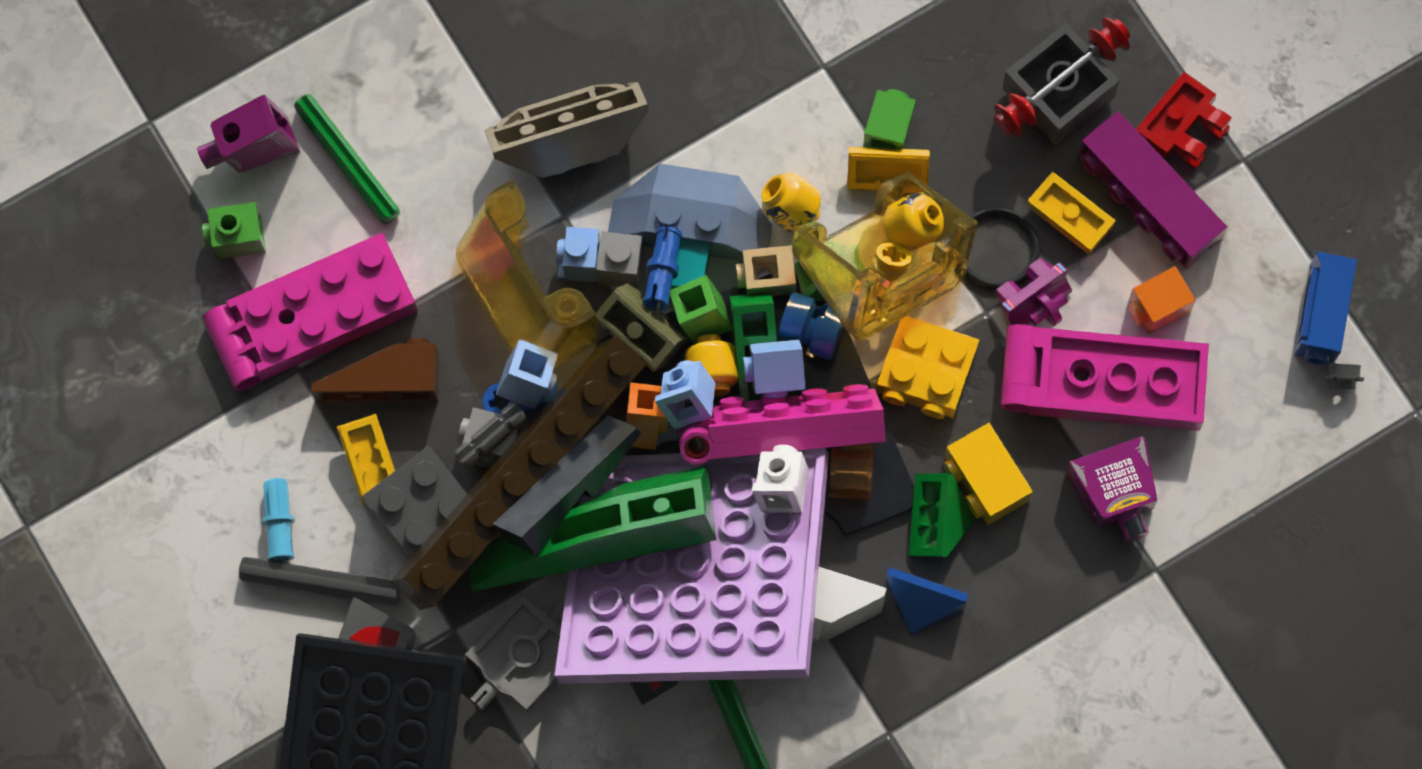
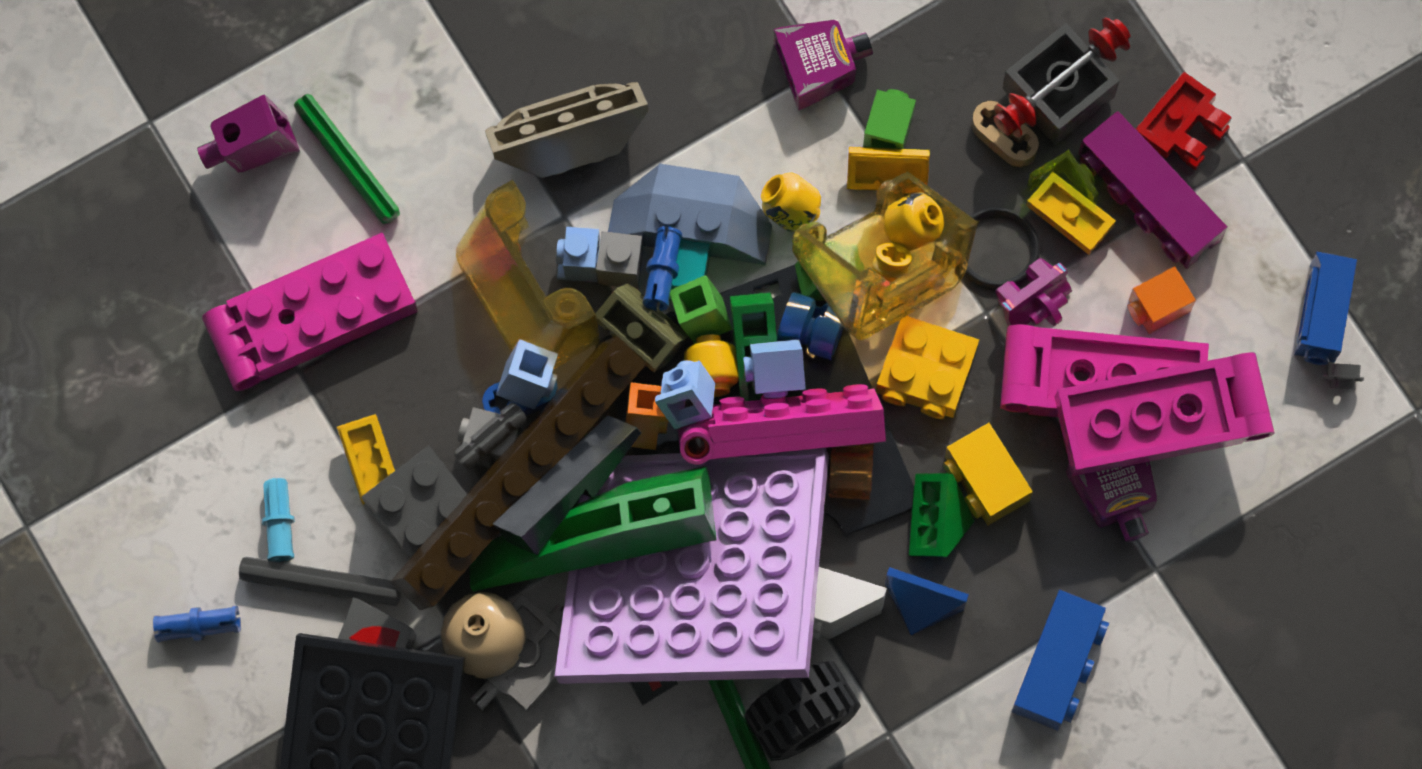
(197, 624): none -> blue pin
(234, 230): bright green brick -> none
(391, 375): reddish brown slope -> none
(496, 643): none -> tan cylinder
(774, 260): tan brick -> none
(781, 480): white brick -> none
(802, 711): none -> black tyre
(818, 59): none -> magenta torso
(999, 141): none -> tan beam
(1061, 661): none -> blue brick
(1078, 175): none -> clear neon green bracket
(1141, 417): none -> dark pink hinge

